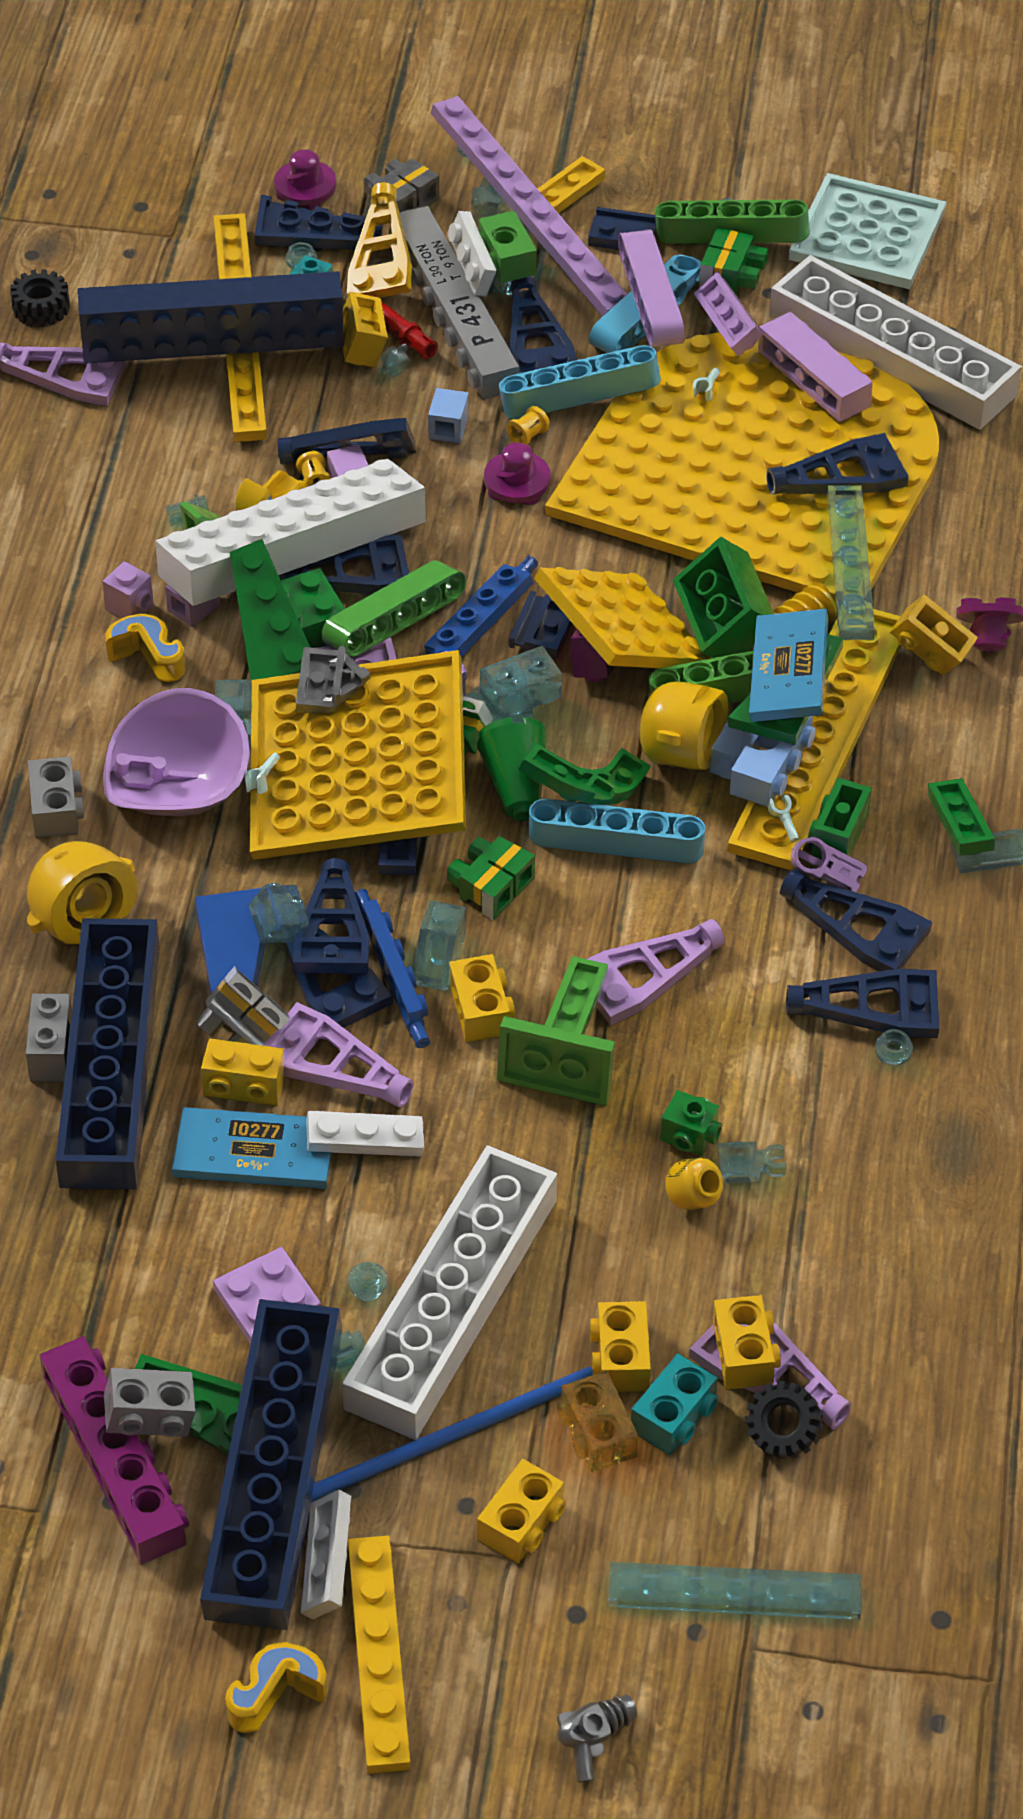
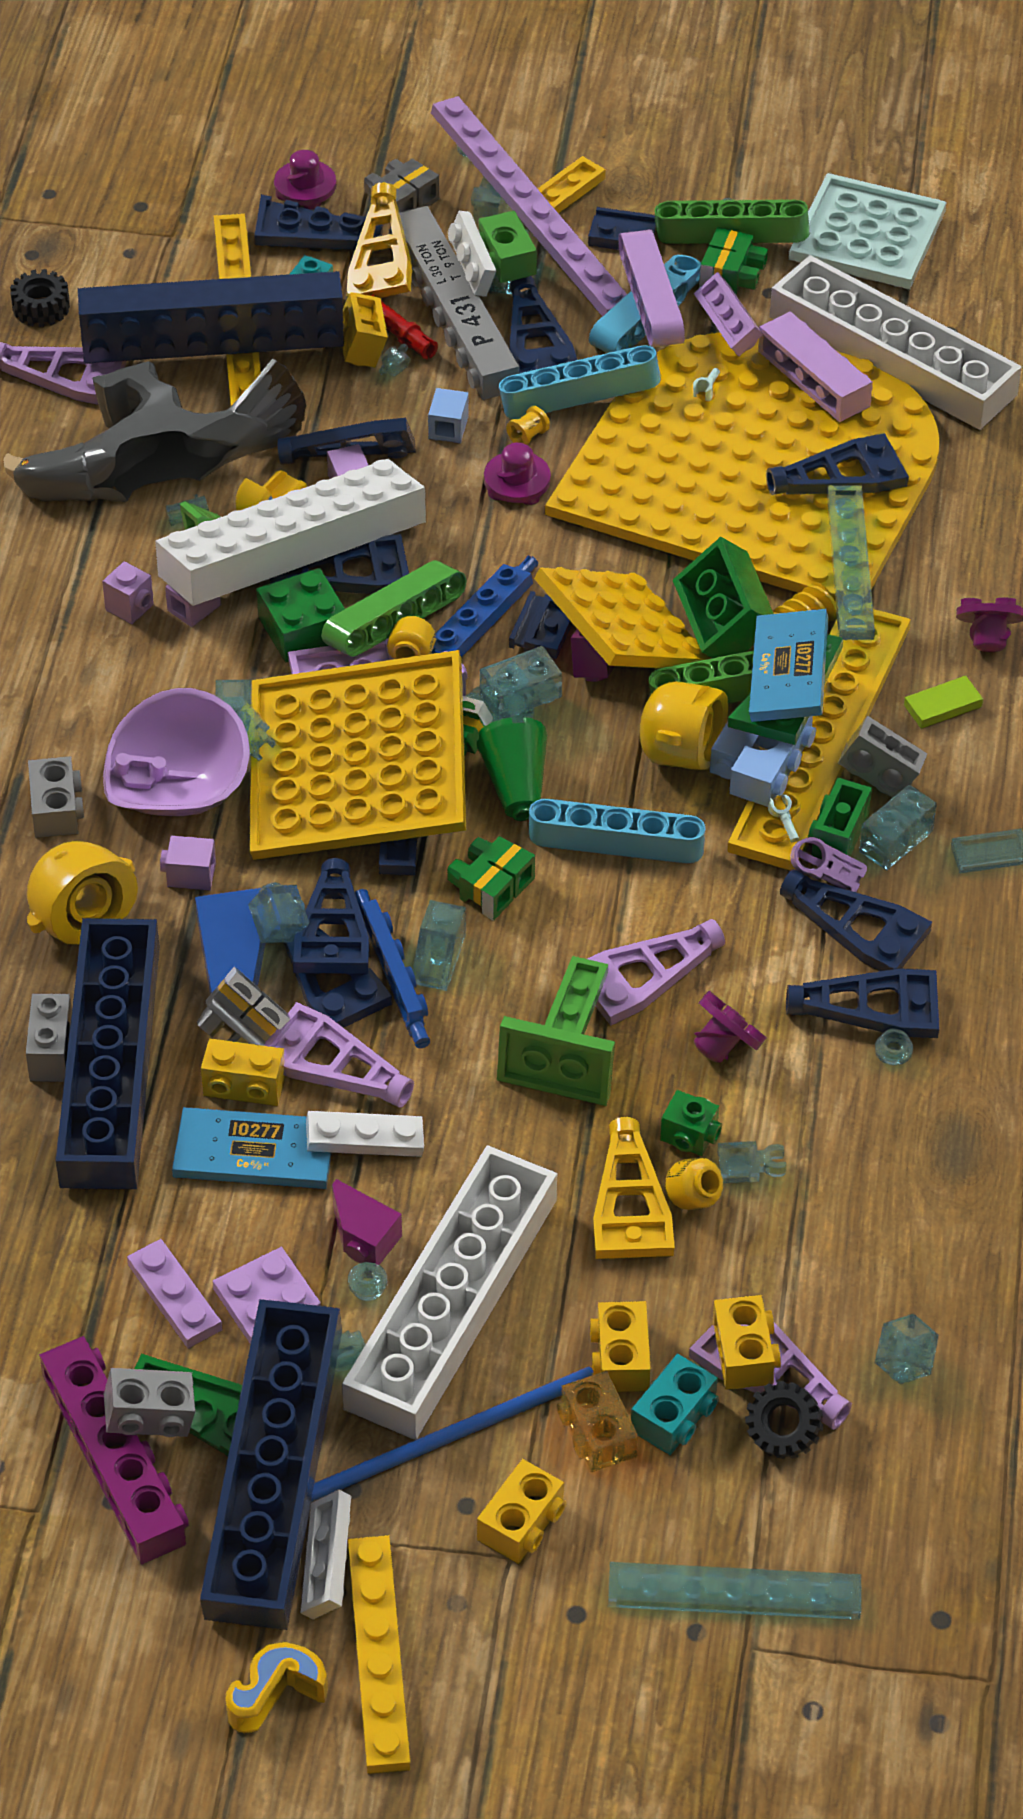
(150, 637): yellow animal -> none
(158, 439): none -> dark grey animal
(174, 1293): none -> lavender plate
(189, 862): none -> lavender brick
(255, 729): none -> clear light blue plate
(257, 777): light aqua hand -> none
(267, 618): green wing -> none
(297, 252): clear light blue plate -> none
(317, 472): yellow bush -> none
(327, 680): flat silver slope -> none
(364, 1224): none -> magenta slope
(411, 638): none -> yellow head
(479, 996): yellow brick -> none
(592, 1725): flat silver piece -> none
(595, 786): green plate -> none
(631, 1235): none -> yellow plate
(724, 1030): none -> magenta plate
(882, 757): none -> light grey brick
(897, 827): none -> clear light blue brick
(906, 1348): none -> clear light blue brick
(933, 635): yellow brick -> none
(943, 702): none -> lime tile
(961, 817): green plate -> none

